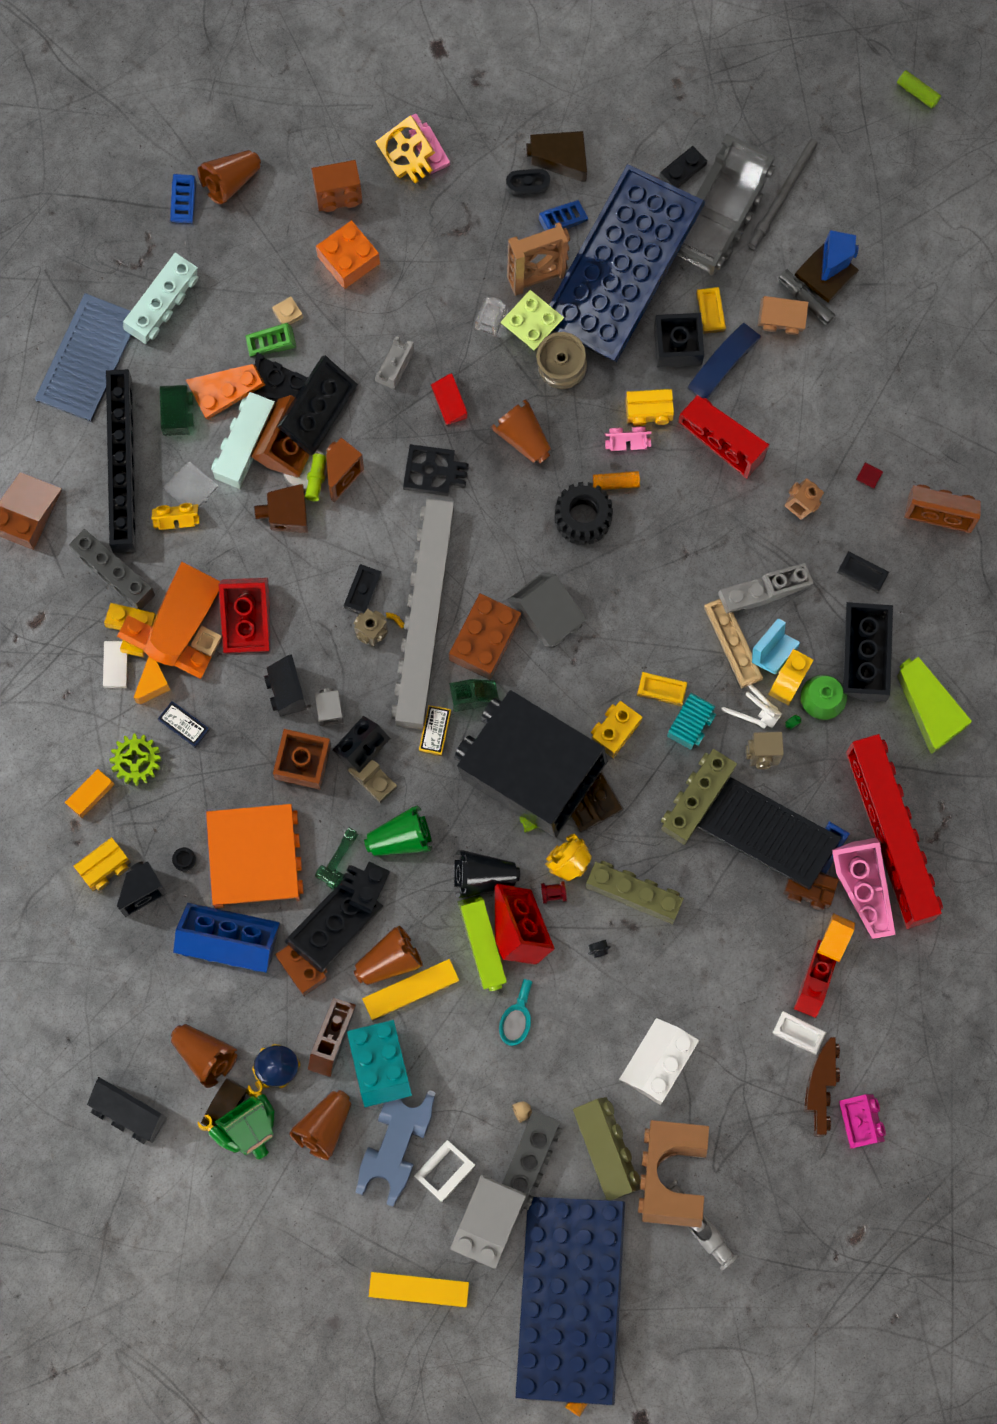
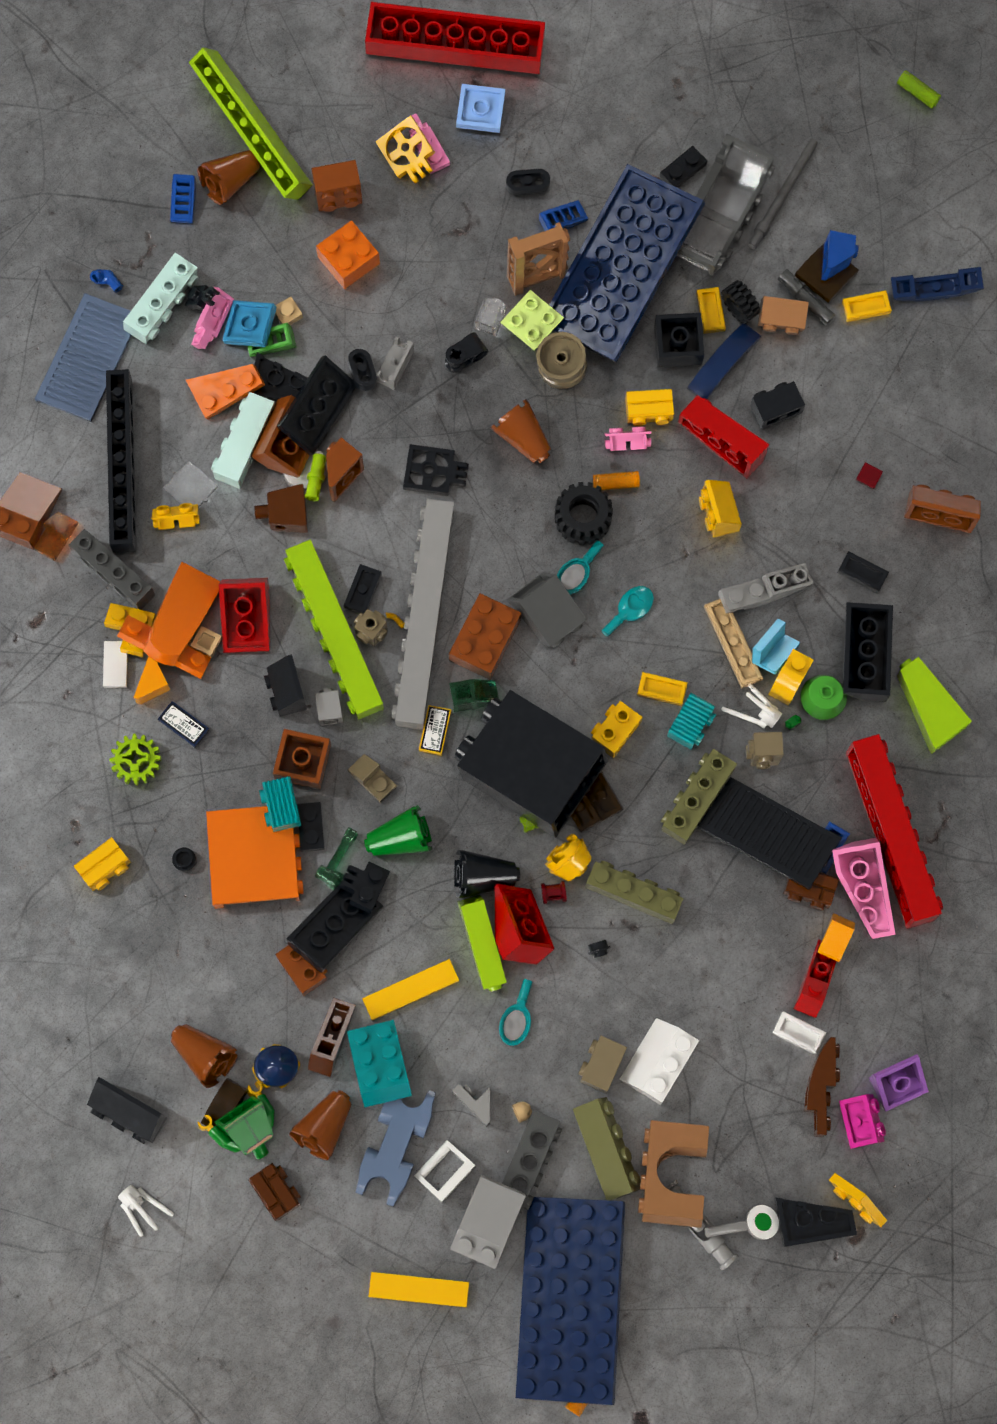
(56, 534): none -> clear orange slope
(89, 793): light orange slope -> none
(106, 277): none -> blue arm
(133, 1199): none -> white plant
(139, 888): black slope -> none
(175, 410): clear green brick -> none
(200, 296): none -> black plate
(212, 319): none -> bright pink hinge
(226, 937): blue slope -> none
(249, 323): none -> dark azure tile
(250, 124): none -> lime brick
(274, 1191): none -> reddish brown brick
(281, 804): none -> teal brick
(312, 827): none -> black plate
(334, 629): none -> lime brick
(361, 744): black brick -> none
(362, 371): none -> black plate
(388, 958): dark orange cone -> none
(449, 399): red slope -> none
(455, 38): none -> red brick
(467, 350): none -> black piece
(478, 1107): none -> light grey slope
(480, 108): none -> light blue plate
(559, 153): dark brown slope -> none
(576, 571): none -> piece
(602, 1064): none -> dark tan brick
(631, 607): none -> teal piece
(720, 508): none -> yellow slope
(740, 302): none -> black tyre
(760, 1222): none -> piece
(777, 404): none -> black brick
(804, 498): medium nougat brick -> none
(811, 1223): none -> black wing
(858, 1200): none -> yellow plate
(866, 306): none -> yellow tile
(899, 1083): none -> medium lavender slope
(937, 287): none -> dark blue slope

